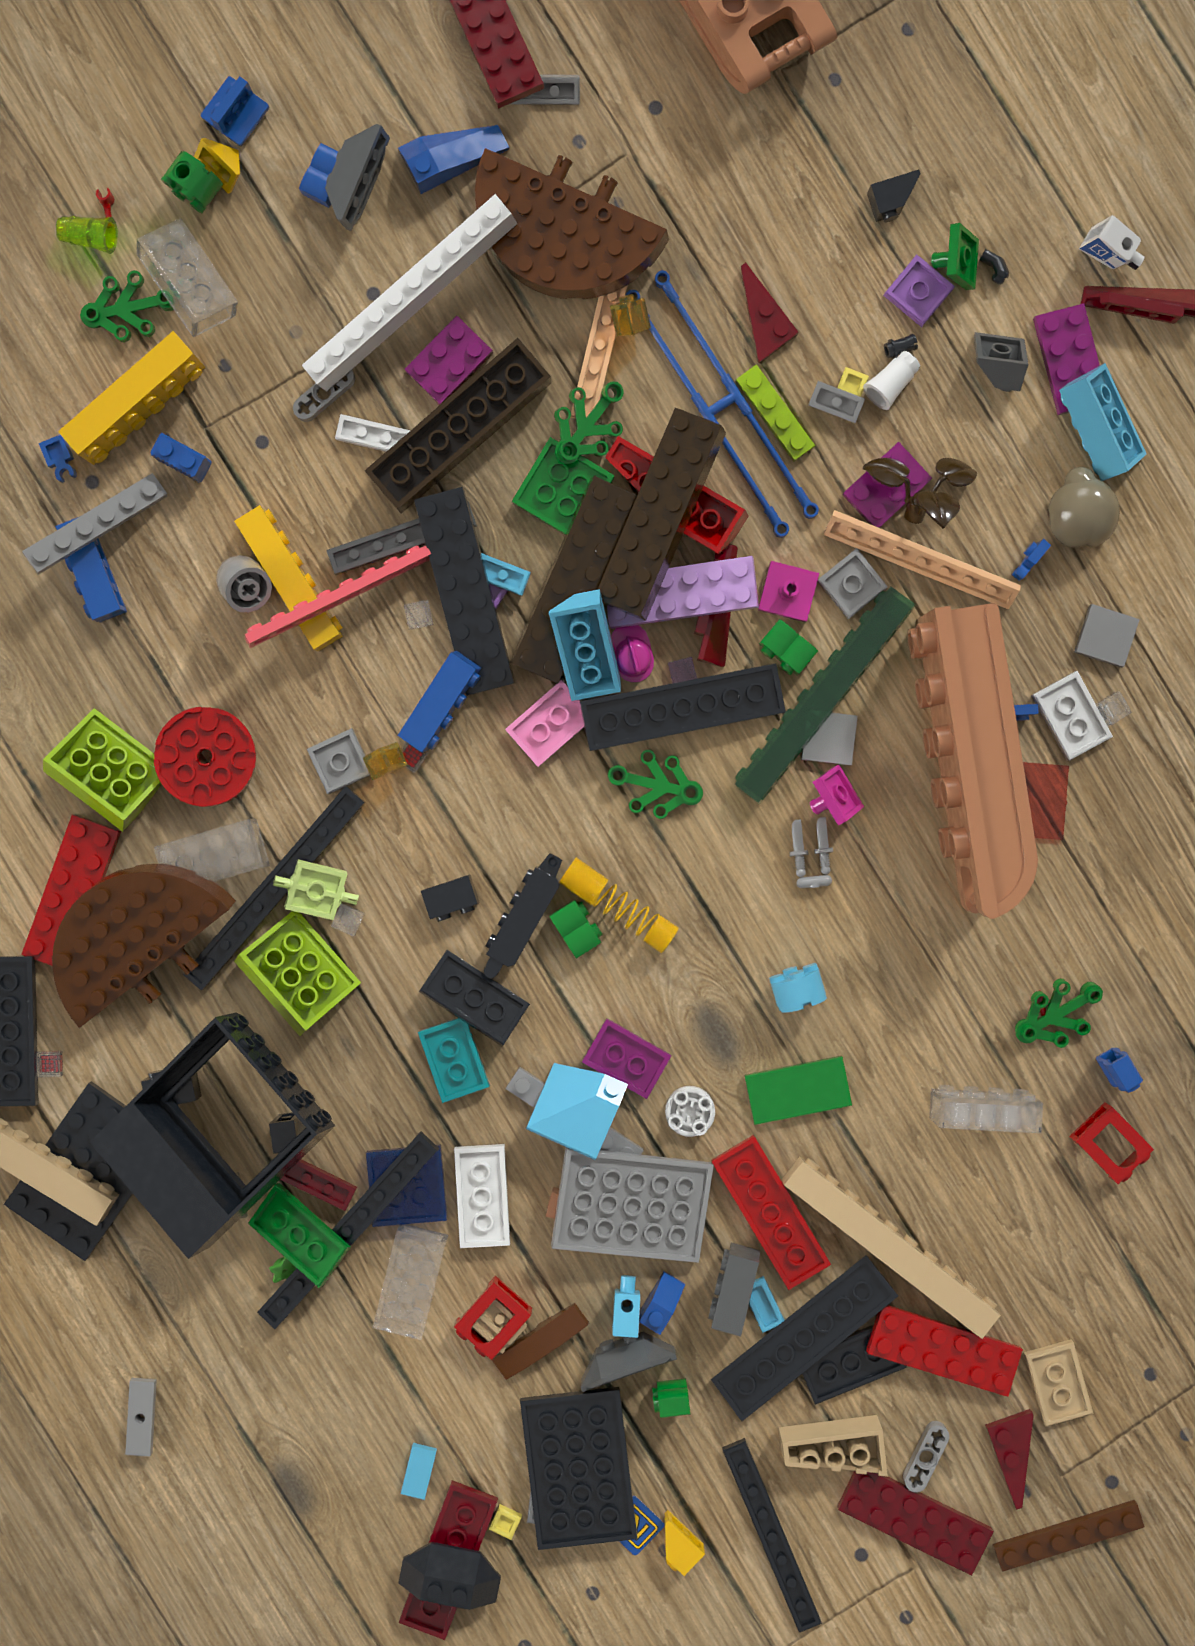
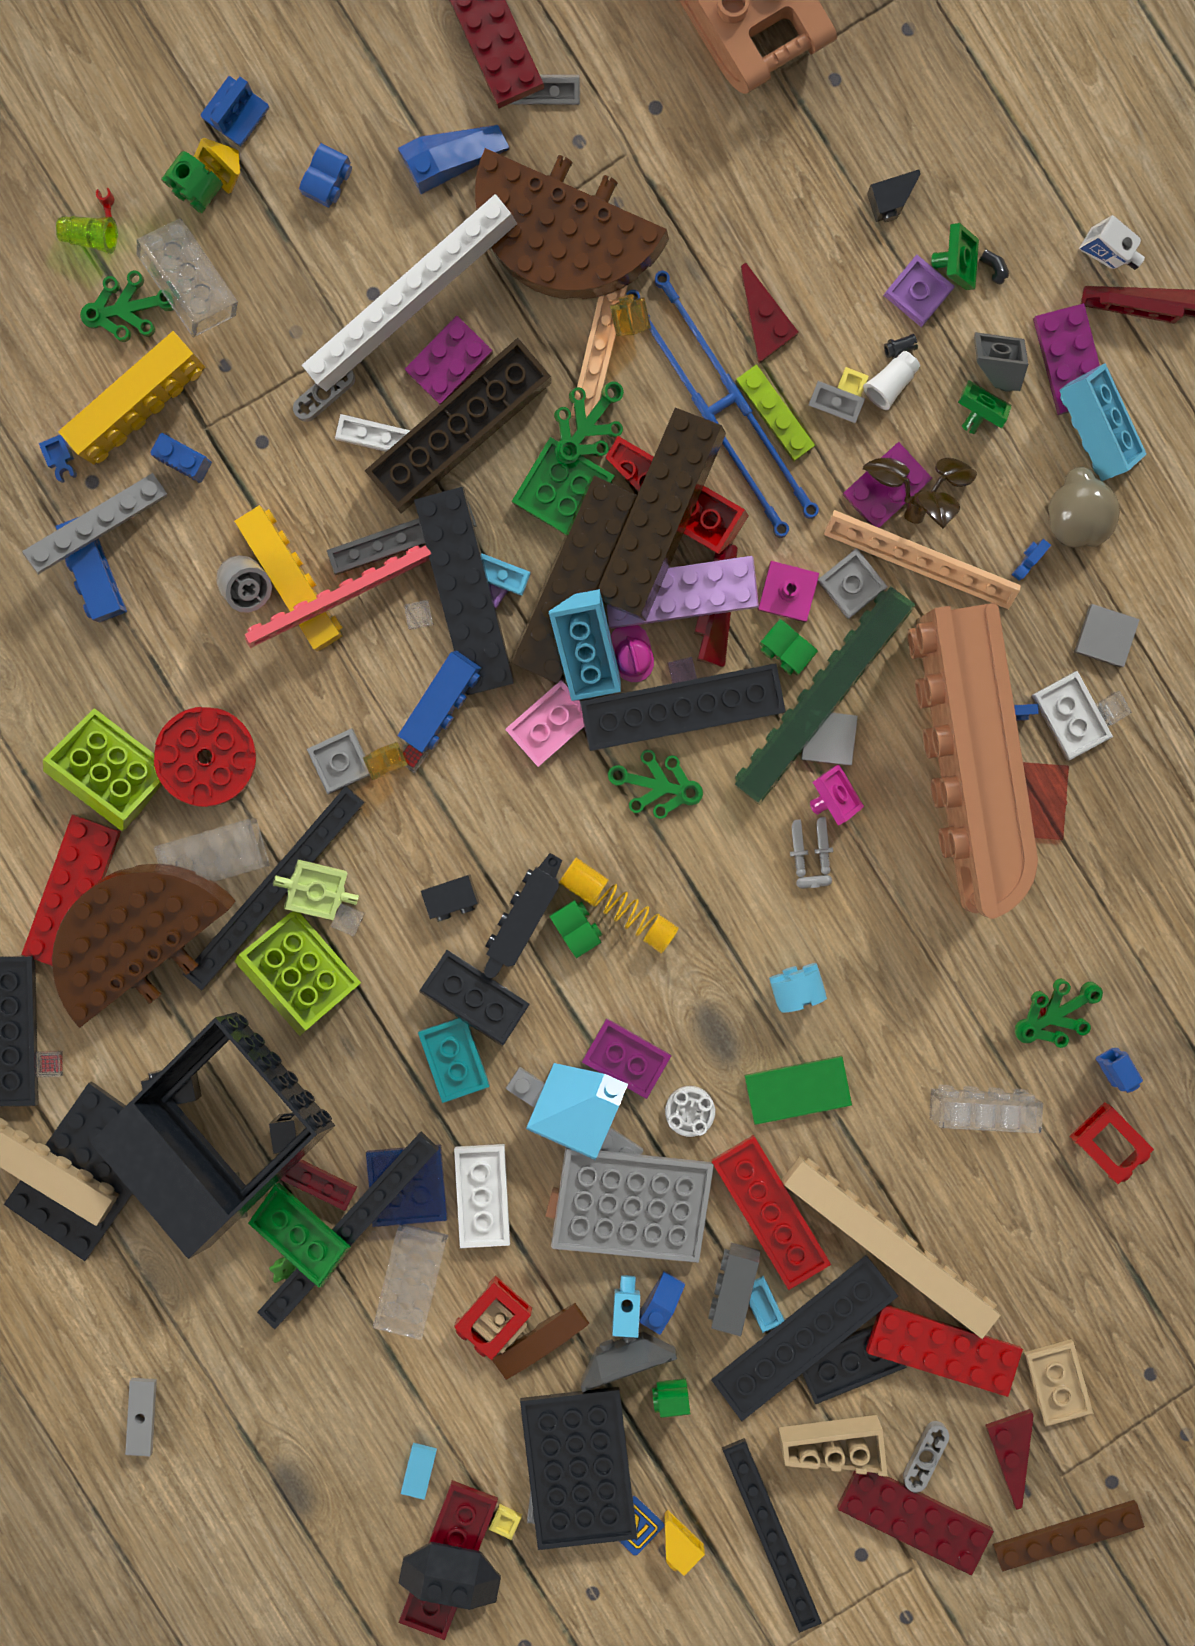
(356, 173): dark grey wedge -> none
(982, 406): none -> green tile

